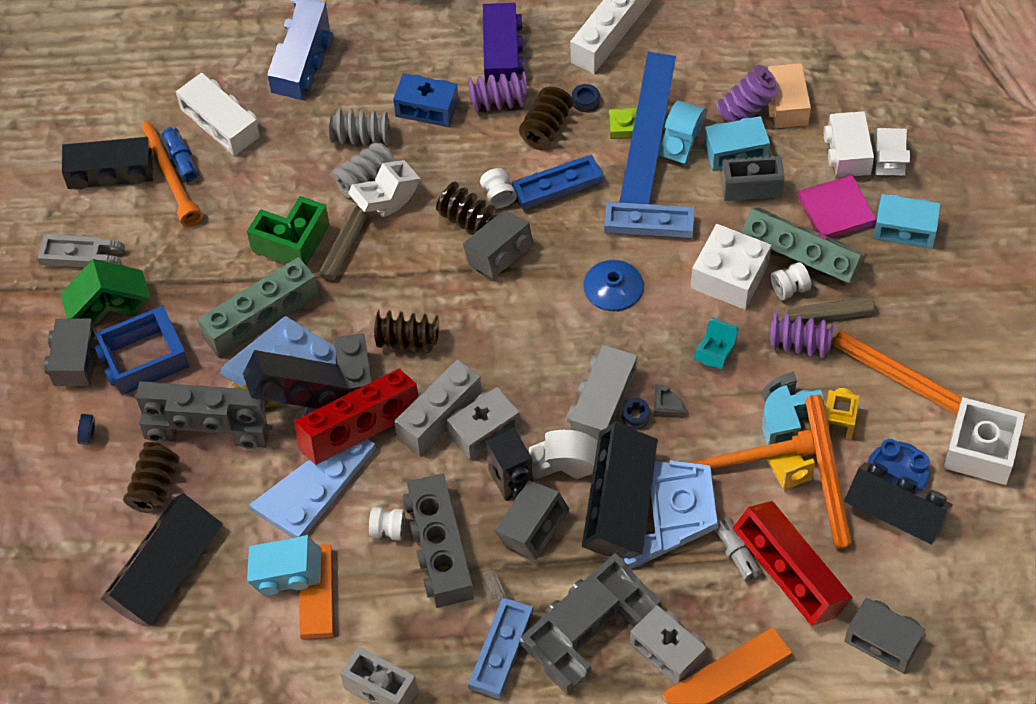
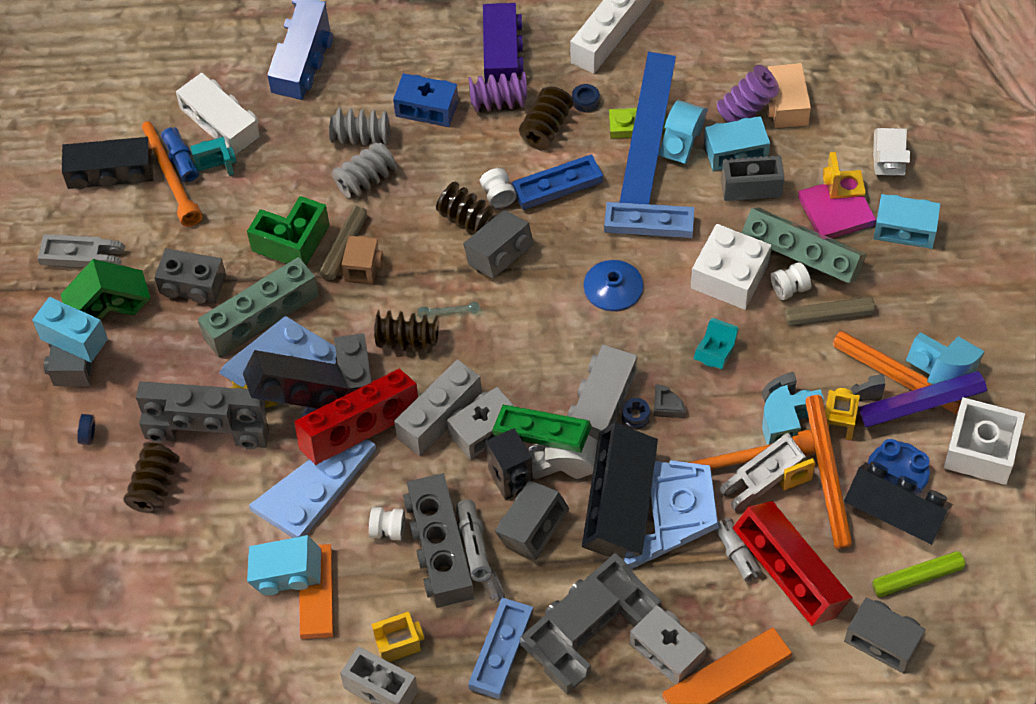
(70, 329): none -> medium azure brick
(132, 331): blue window -> none
(162, 561): black brick -> none
(190, 276): none -> dark grey brick
(213, 154): none -> teal bracket
(361, 259): none -> medium nougat brick
(389, 191): white brick -> none
(397, 636): none -> yellow window
(468, 518): none -> light grey pin
(473, 307): none -> clear light blue hinge
(543, 428): none -> green tile
(763, 471): none -> hinge
(801, 335): medium lavender piece -> none
(833, 177): none -> yellow bracket
(849, 144): white brick -> none
(870, 390): none -> dark grey tile
(918, 573): none -> lime axle
(922, 399): none -> dark purple tile
(943, 361): none -> medium azure brick

